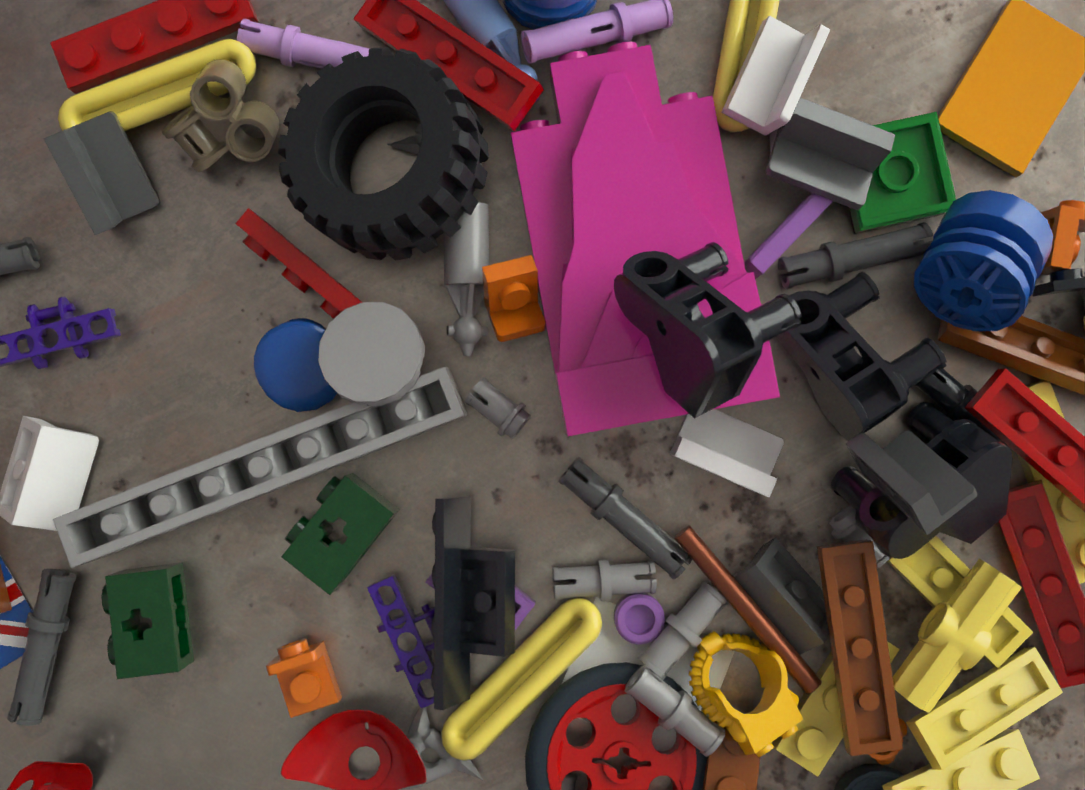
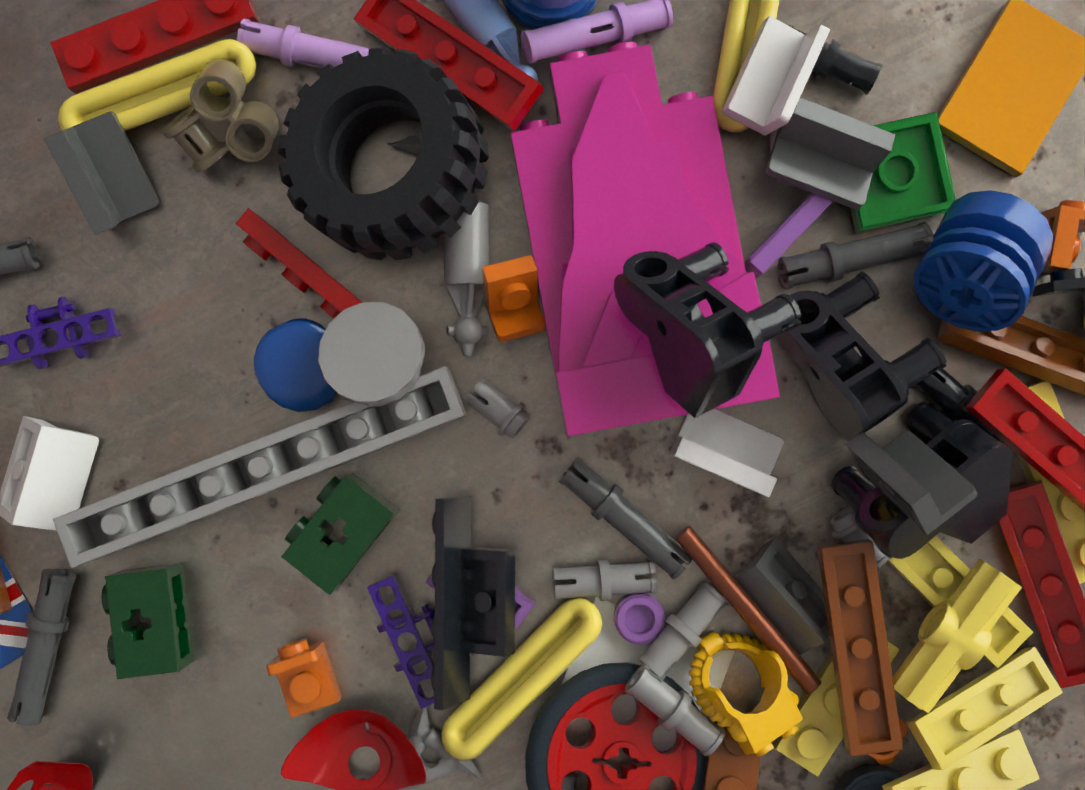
(845, 67): none -> black pin

